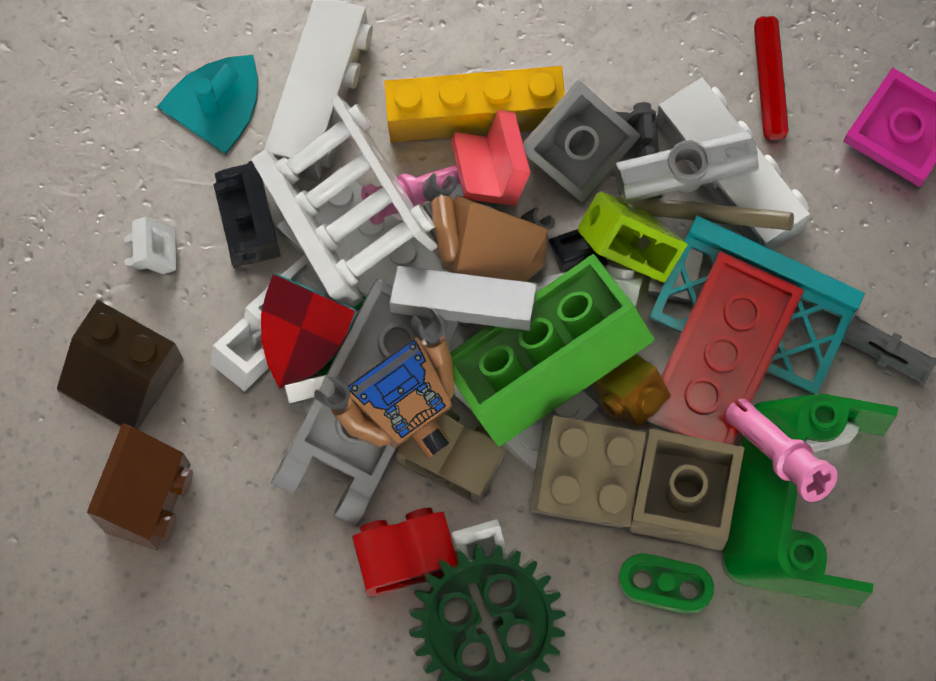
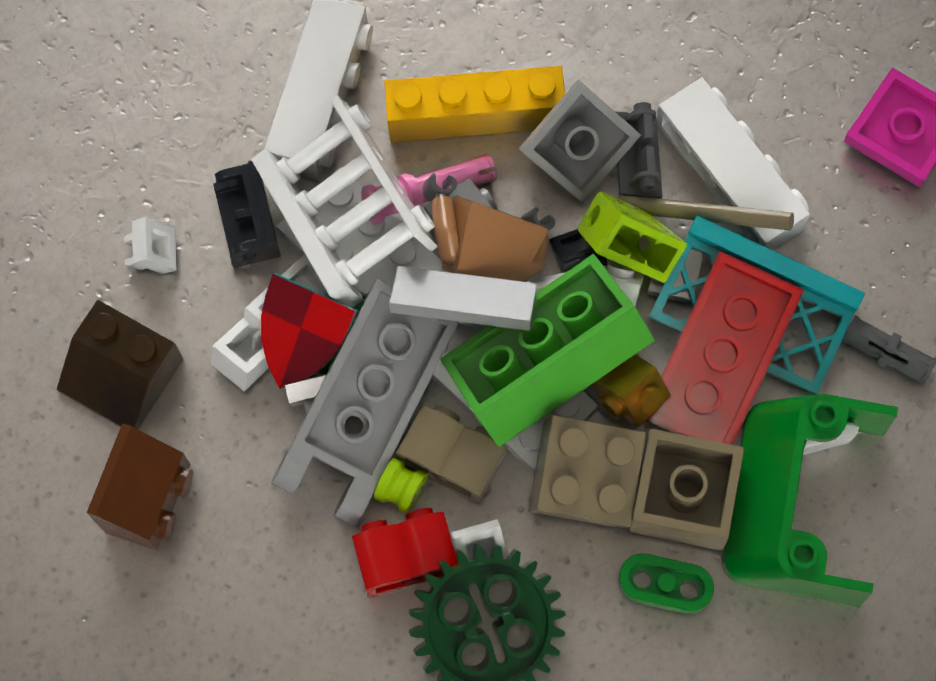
(215, 100): teal shield -> none
(400, 394): torso -> none
(401, 486): none -> lime wheel
(495, 165): coral panel -> none
(714, 159): light grey piece -> none
(771, 78): red axle -> none
(790, 457): bright pink pin -> none

